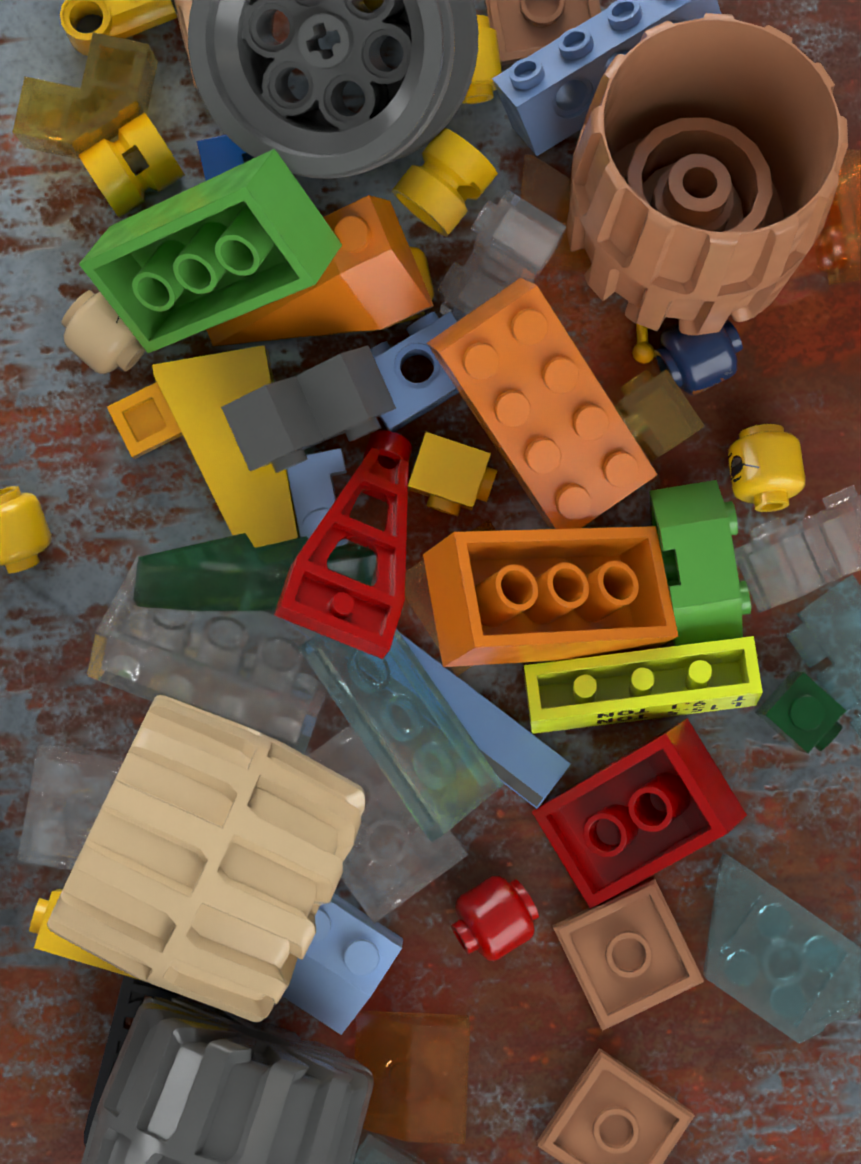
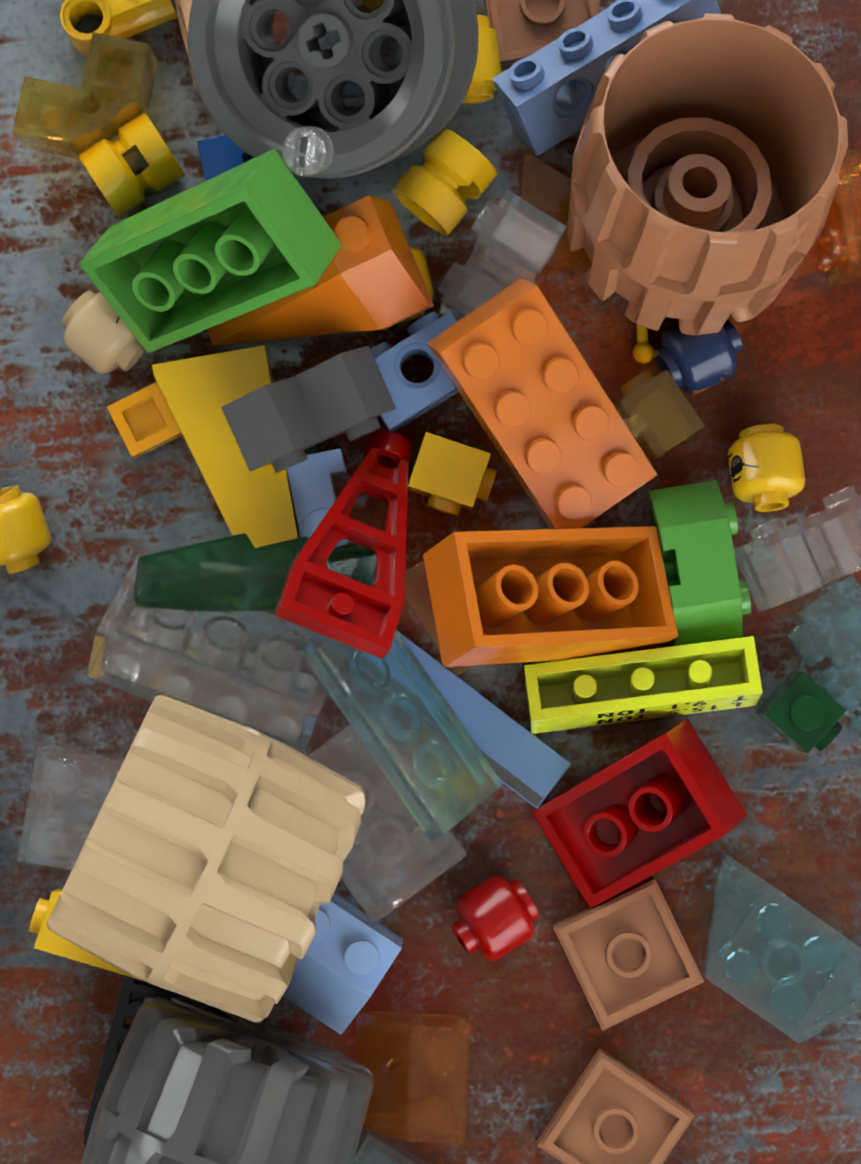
(317, 155): none -> clear hinge

